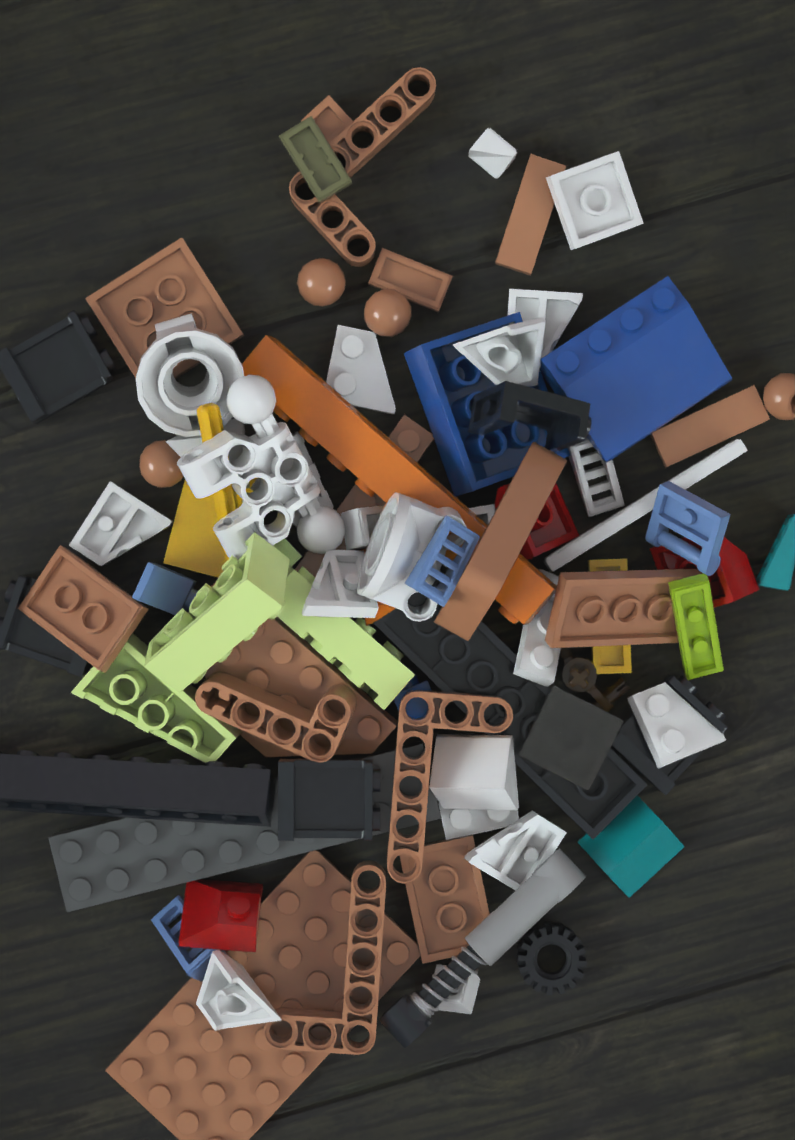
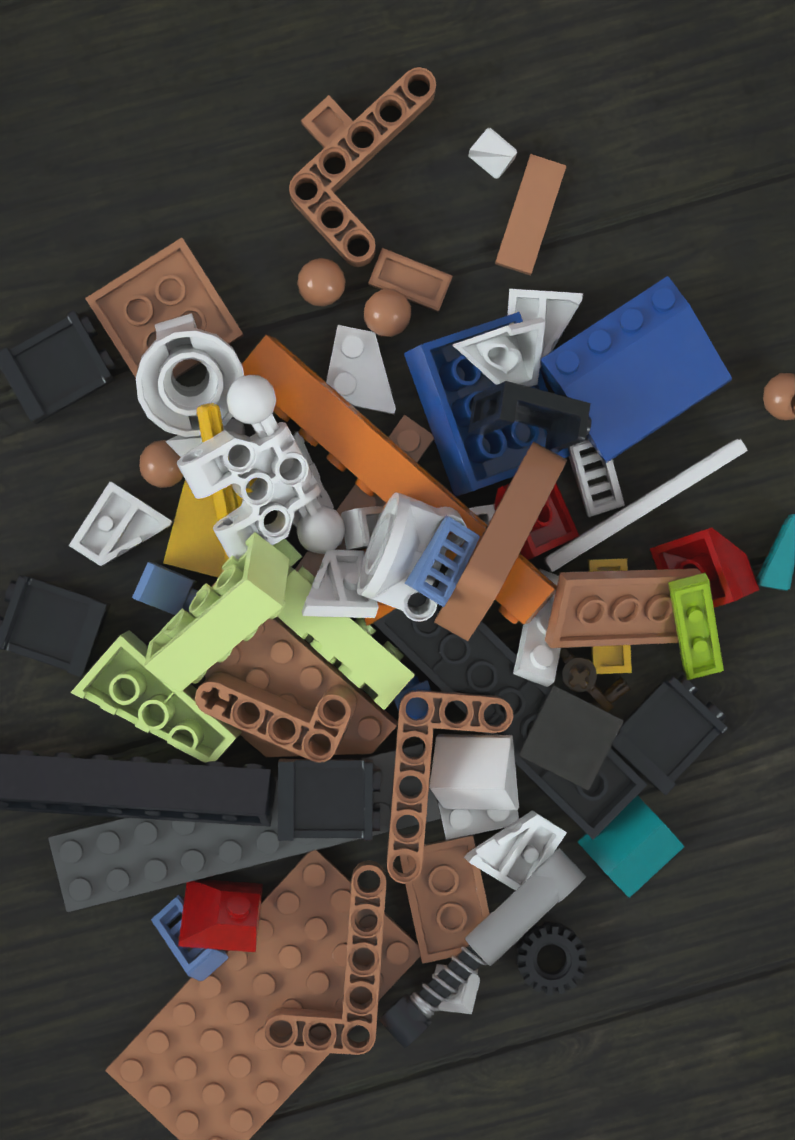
(83, 609): nougat tile -> none
(231, 996): white slope -> none
(315, 159): olive plate -> none
(594, 200): white plate -> none
(671, 725): white wing -> none
(691, 518): medium blue plate -> none
(709, 426): nougat tile -> none

